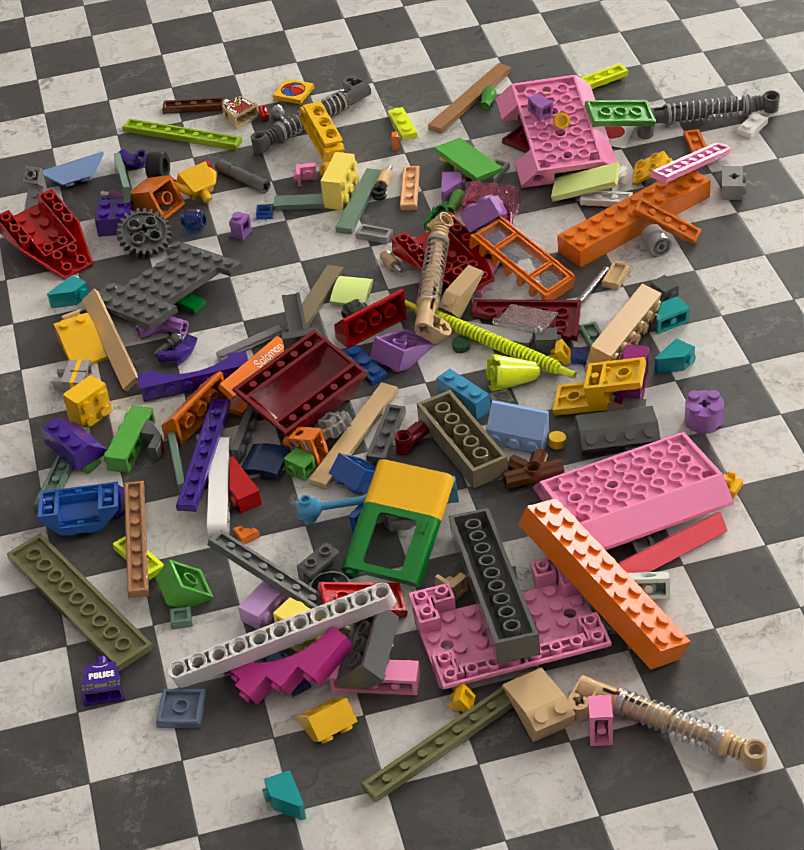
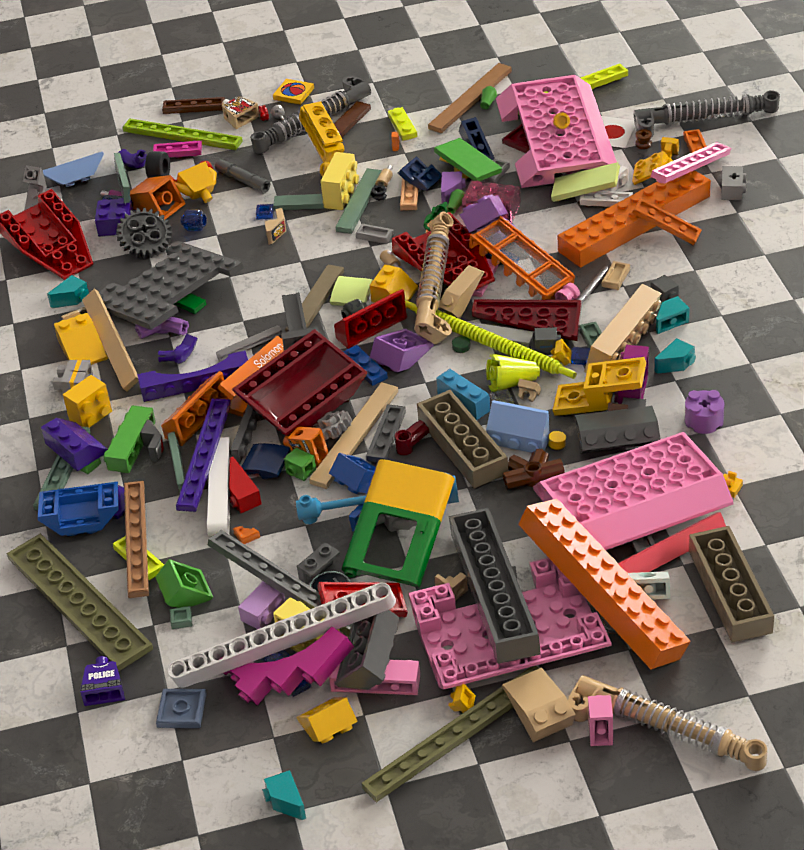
(174, 341): dark grey bar -> none
(180, 149): none -> dark pink plate
(240, 225): medium lavender brick -> none
(276, 227): none -> tan slope
(305, 172): bright pink bracket -> none
(351, 117): none -> reddish brown tile
(390, 280): none -> yellow slope
(419, 174): none -> dark blue slope
(472, 134): none -> dark blue slope
(525, 319): clear piece -> none
(528, 387): none -> tan tile
(540, 106): medium lavender brick -> none
(569, 292): none -> bright pink wheel
(619, 113): bright green tile -> none
(643, 139): none -> reddish brown wheel
(656, 240): light grey wheel -> none
(670, 146): none -> yellow tile
(731, 584): none -> dark tan brick
(752, 125): white plate -> none

